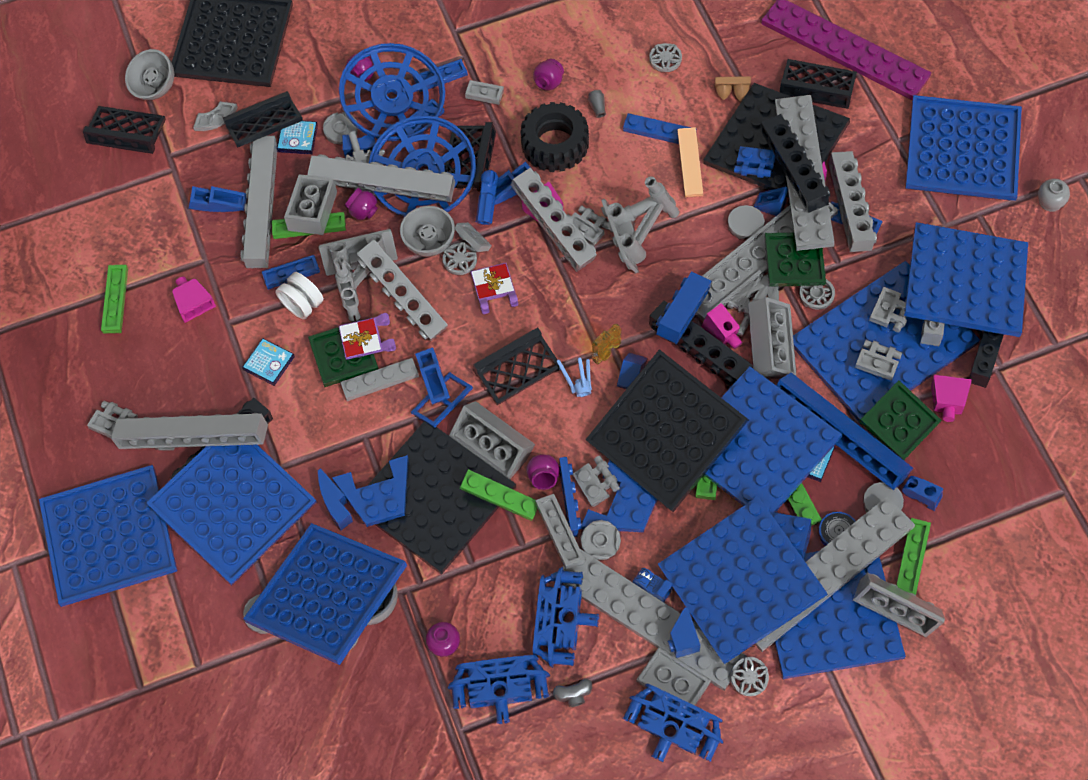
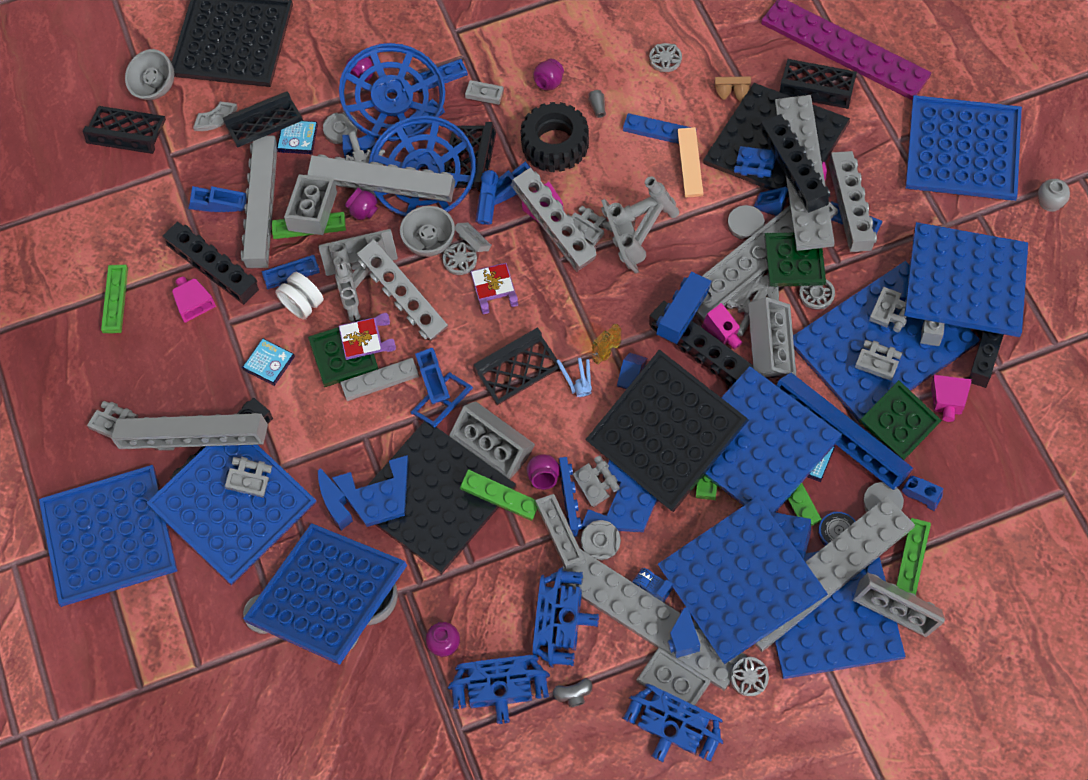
(241, 291): none -> black brick
(248, 482): none -> light grey plate

